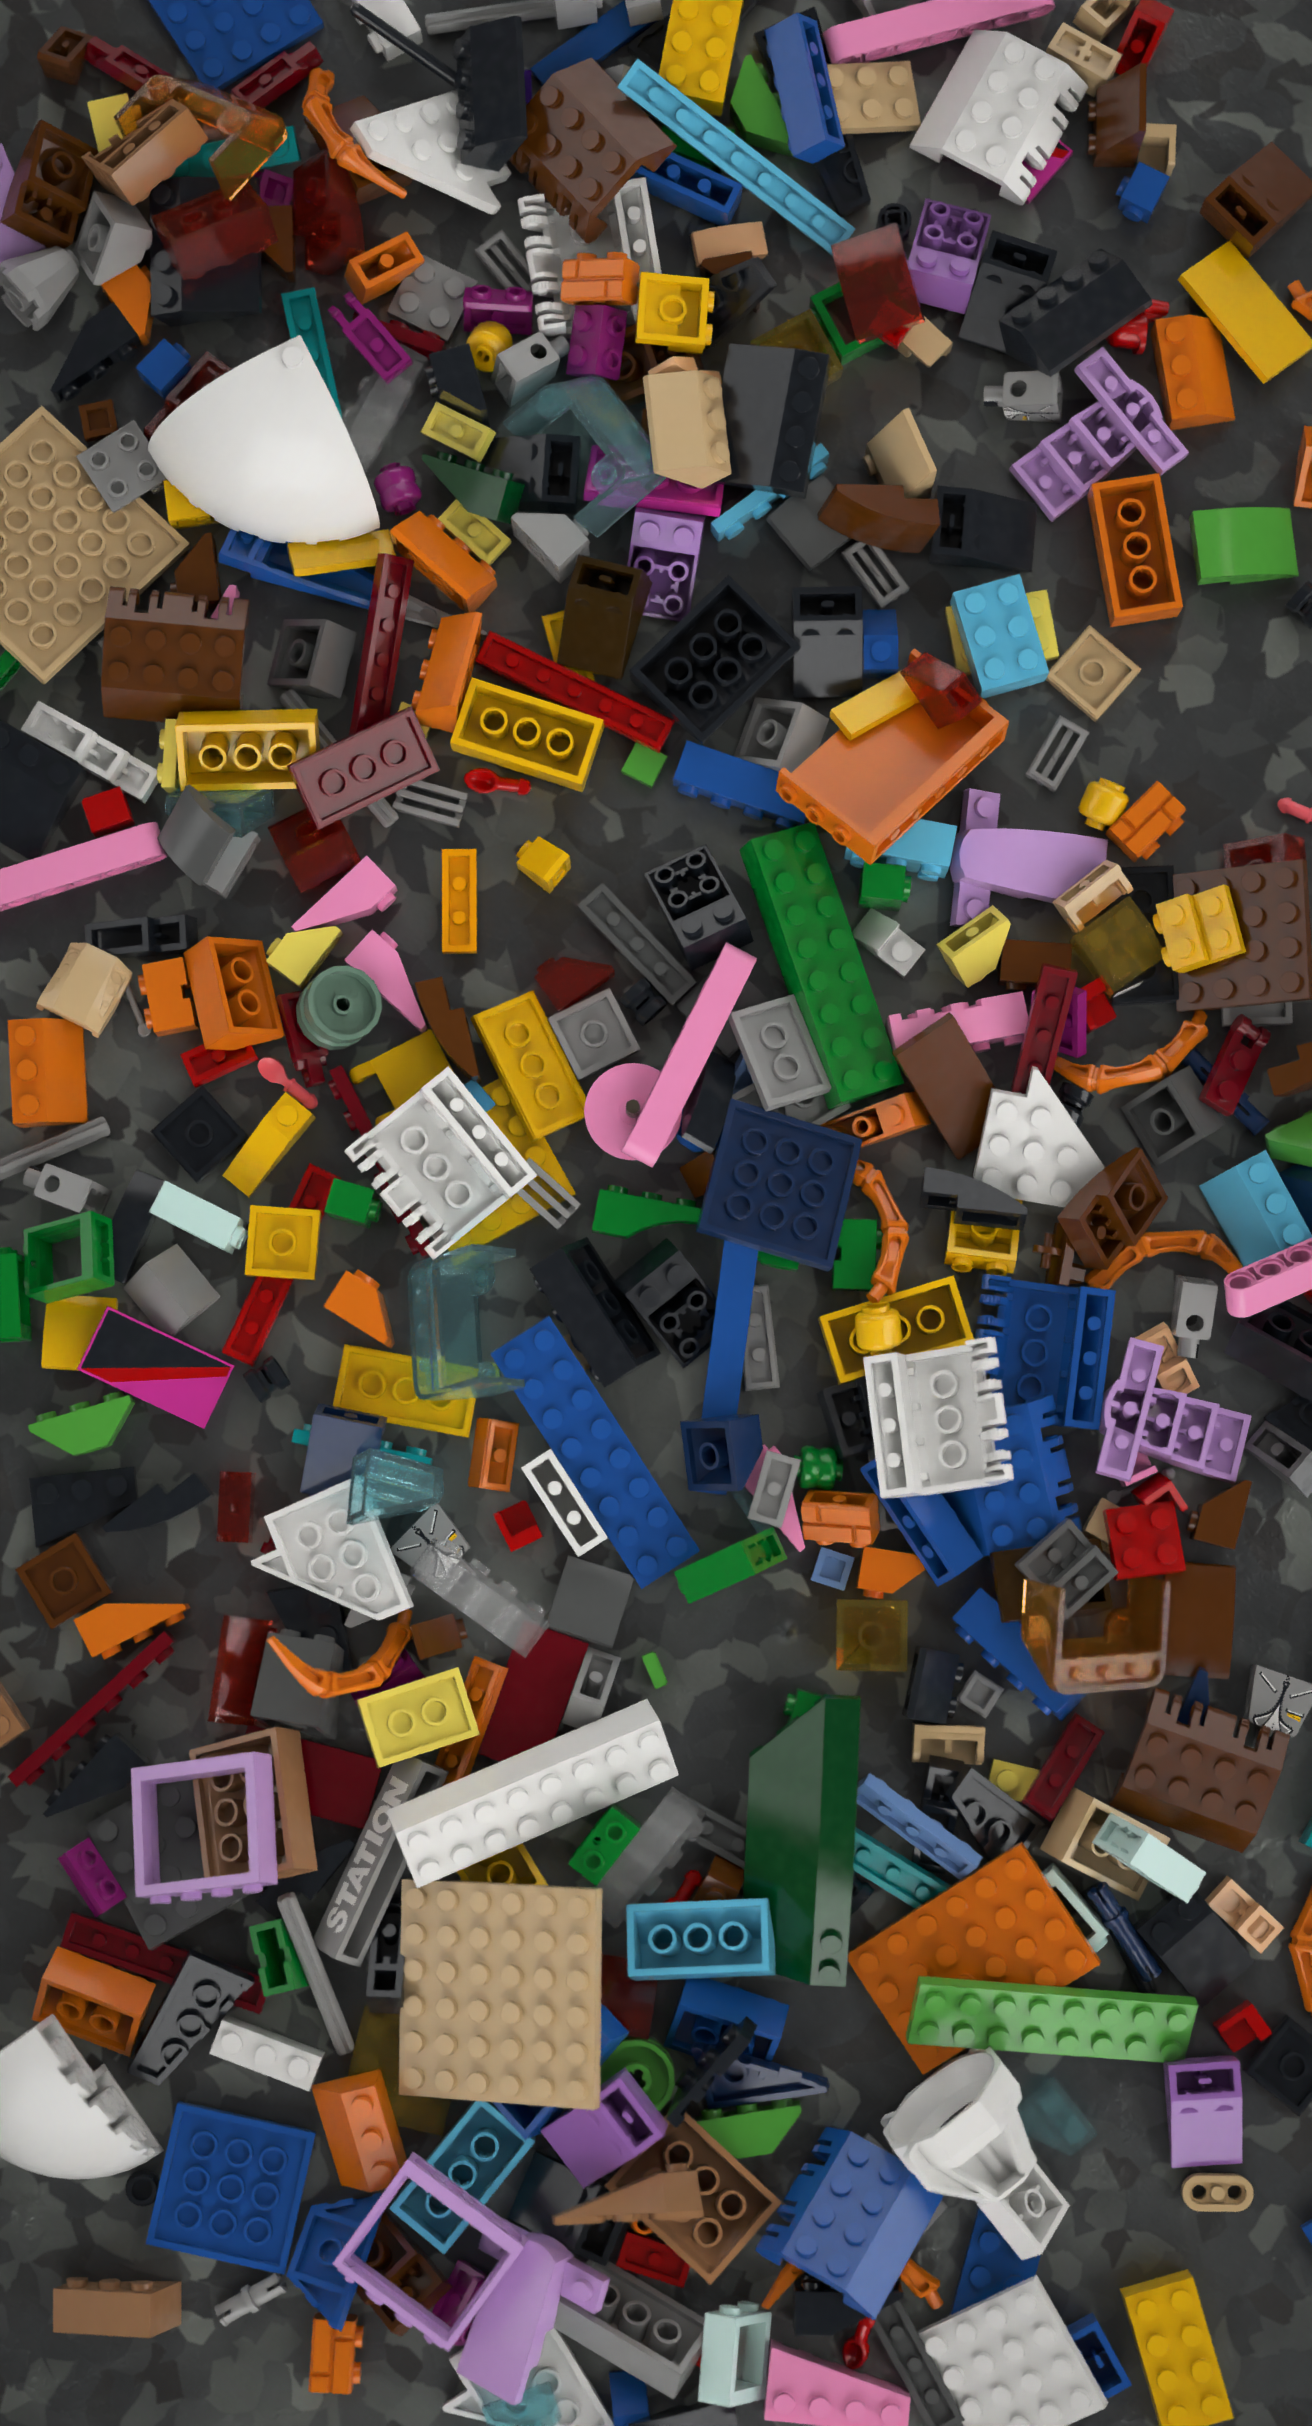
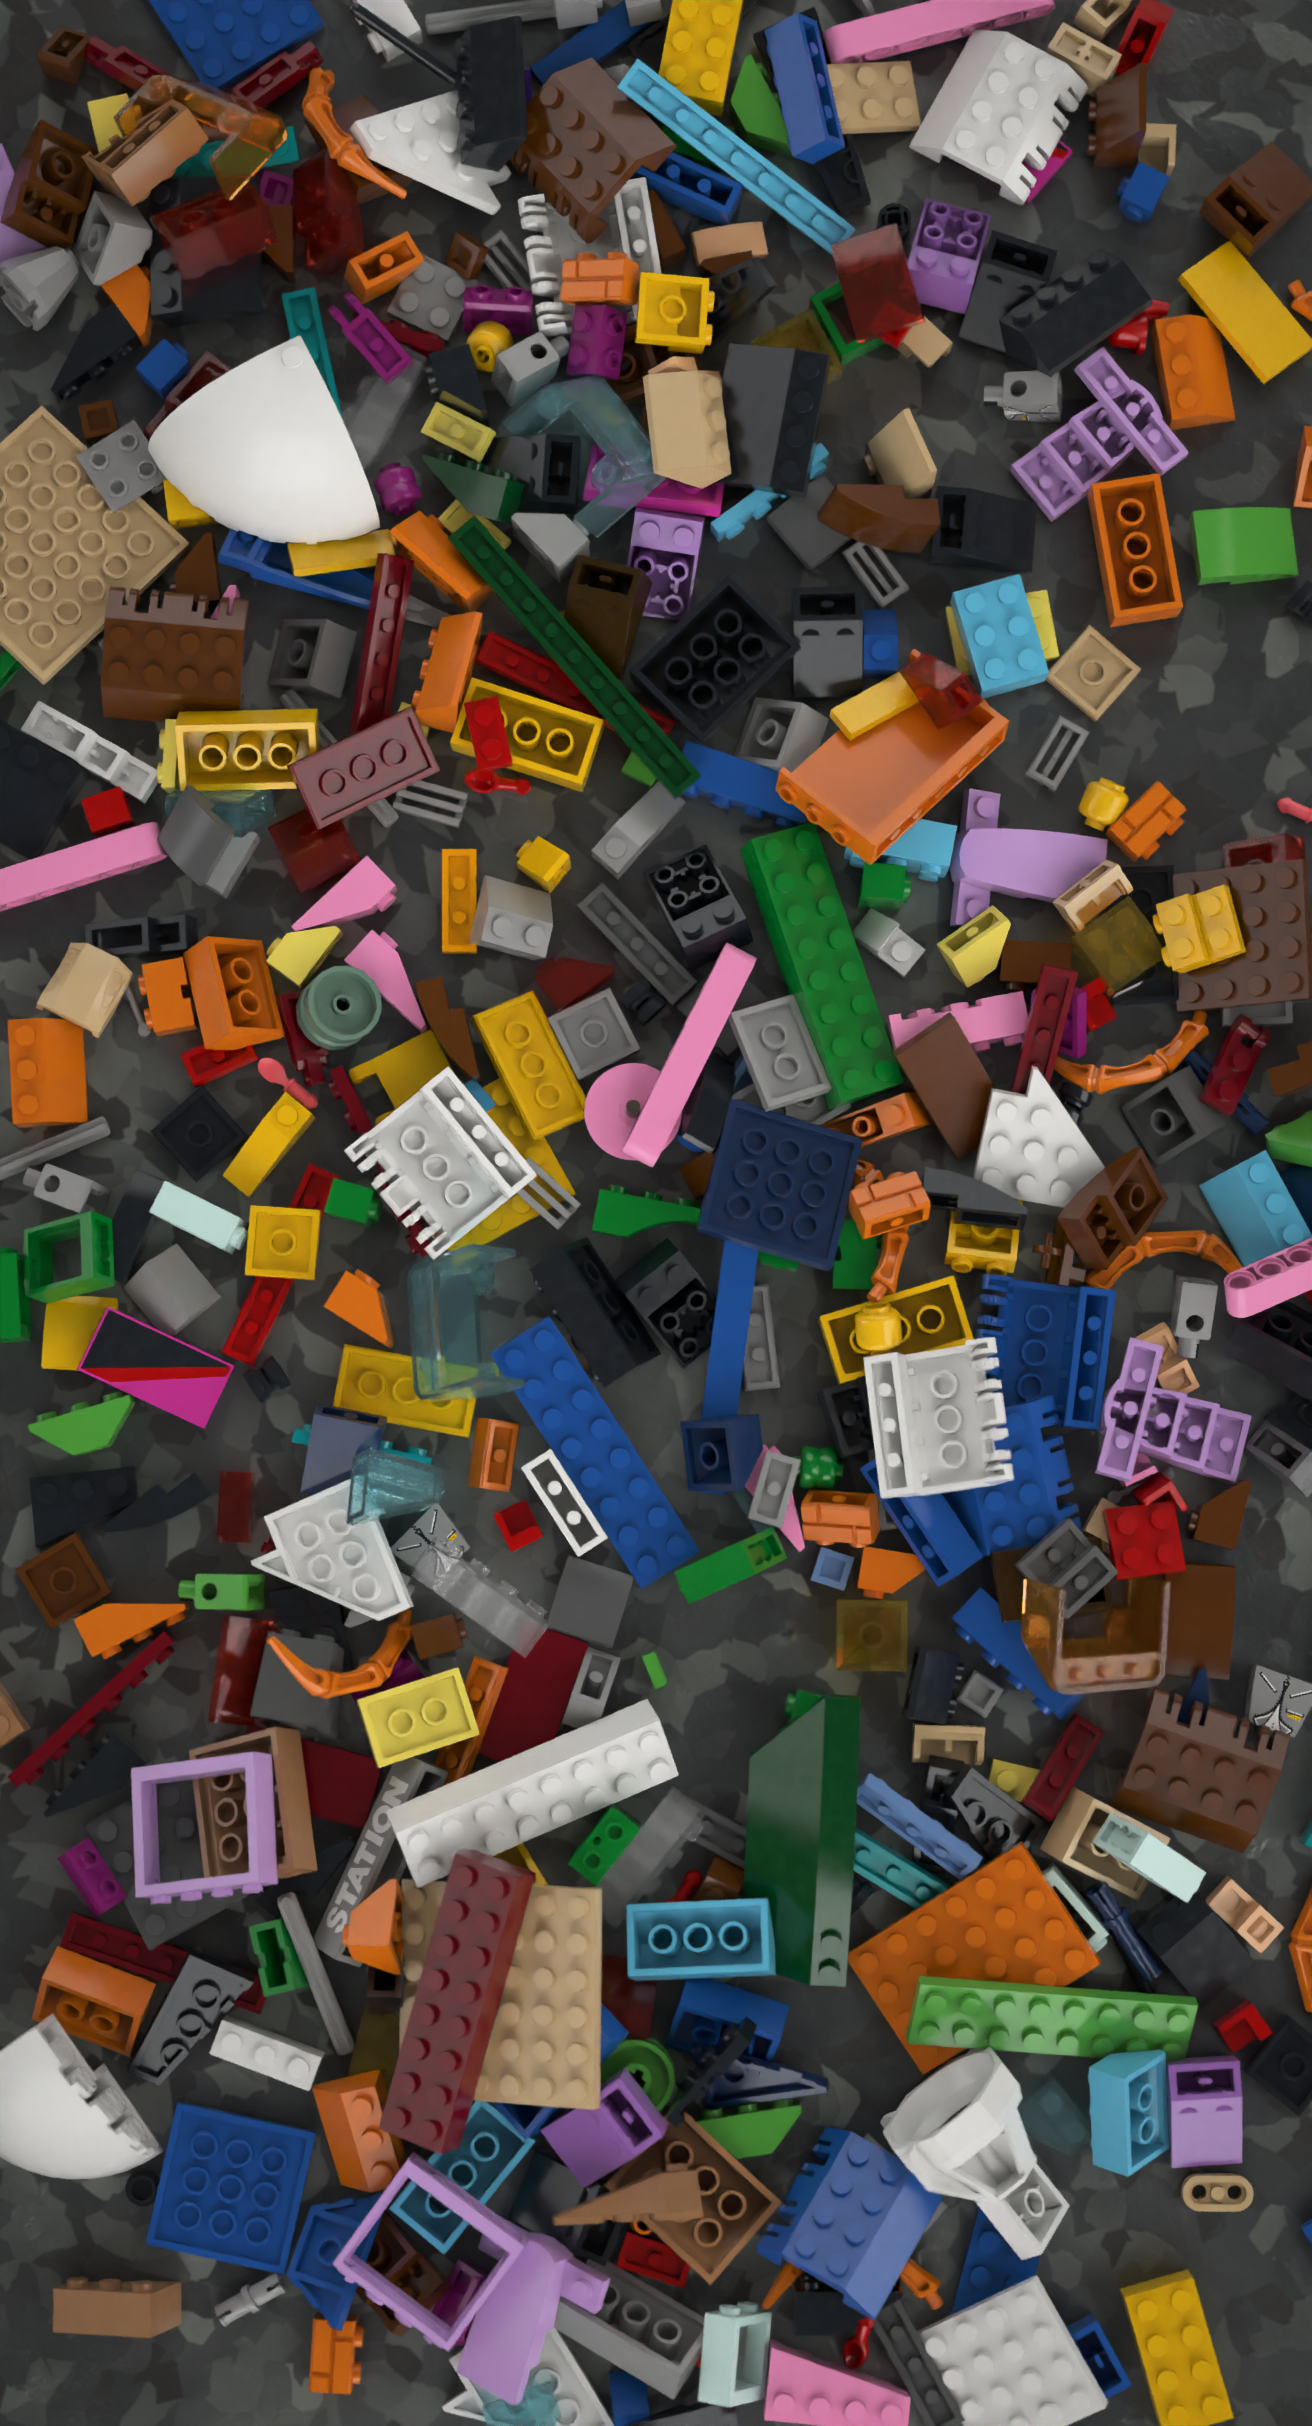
(233, 1591): none -> bright green torso
(377, 1929): none -> orange slope
(457, 2001): none -> dark red brick
(466, 255): none -> reddish brown plate
(488, 734): none -> red plate
(512, 919): none -> light grey slope
(574, 657): none -> dark green plate
(636, 830): none -> light grey slope
(669, 243): none -> reddish brown slope
(888, 1204): none -> orange brick
(1128, 2110): none -> medium azure slope

